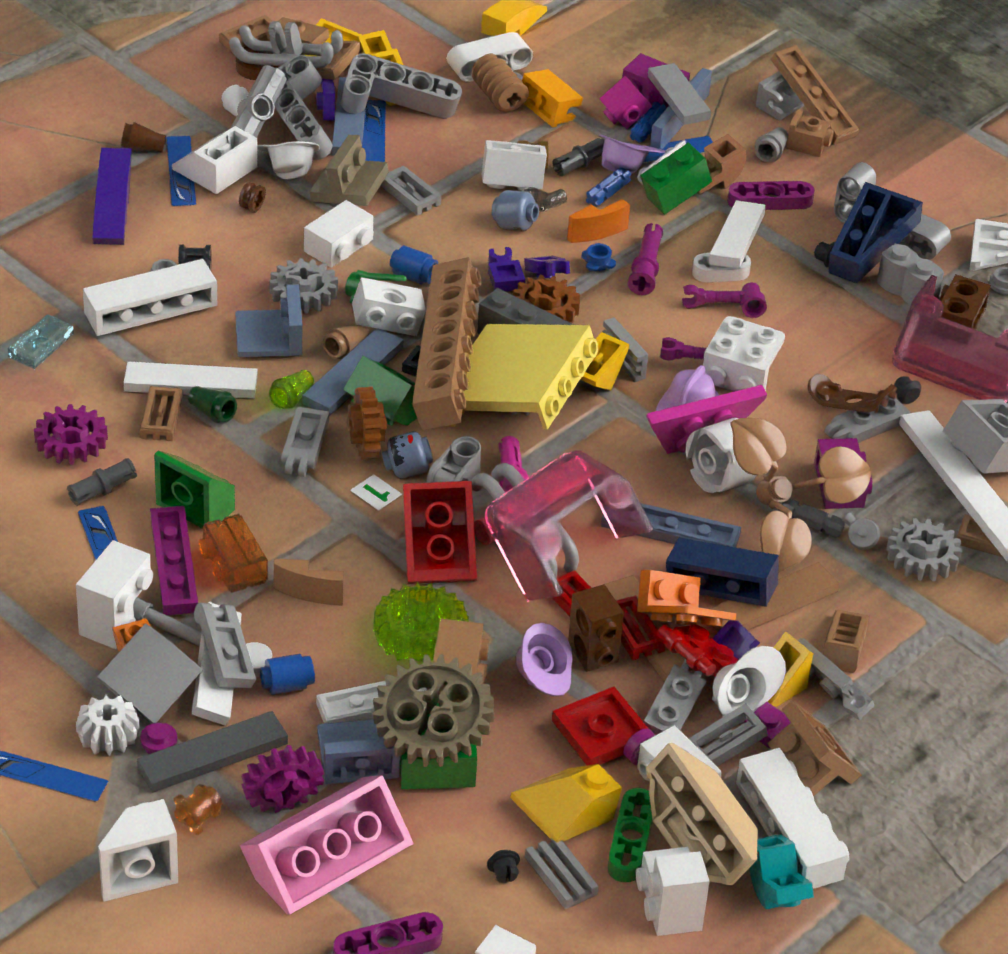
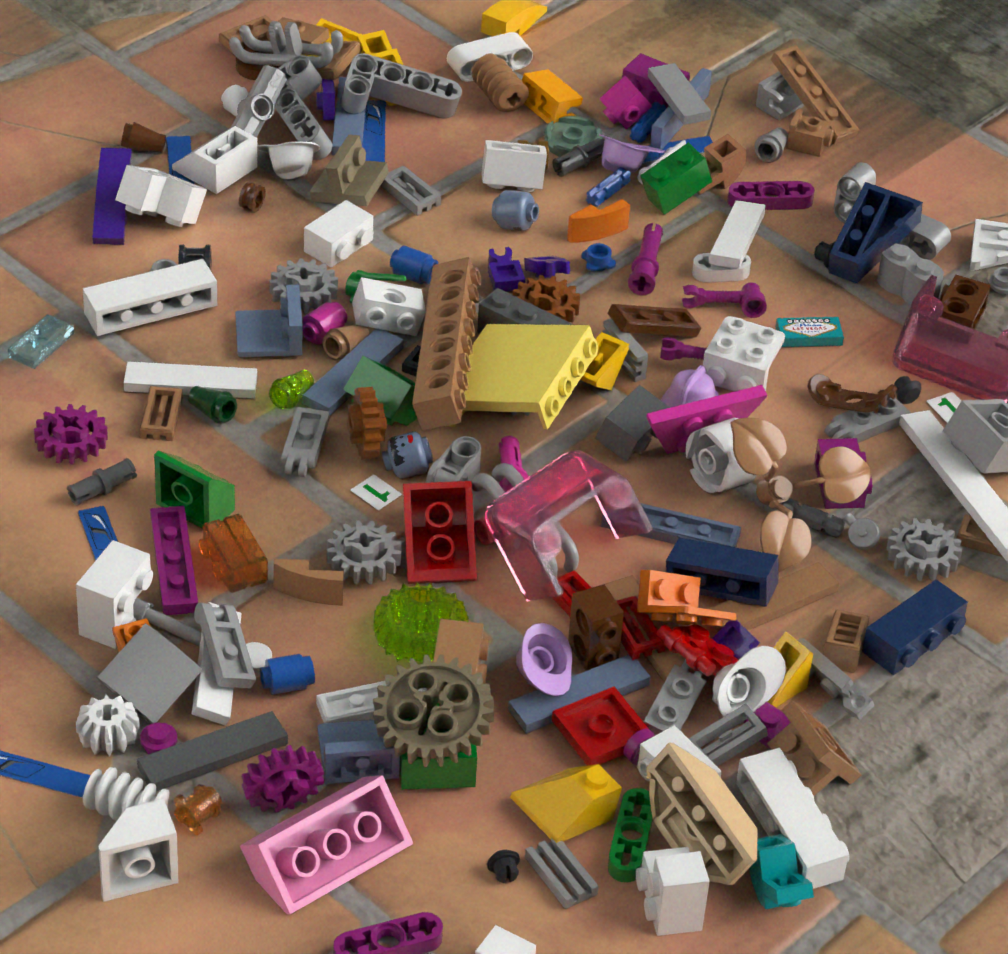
(114, 796): none -> white piece
(157, 192): none -> white brick
(321, 320): none -> dark pink brick
(364, 552): none -> light grey gear
(536, 708): none -> sand blue tile
(547, 200): clear smoke arm -> none
(570, 132): none -> sand green tile
(627, 426): none -> dark grey brick
(654, 320): none -> reddish brown tile
(810, 331): none -> teal tile
(915, 627): none -> dark blue brick
(945, 405): none -> white sticker

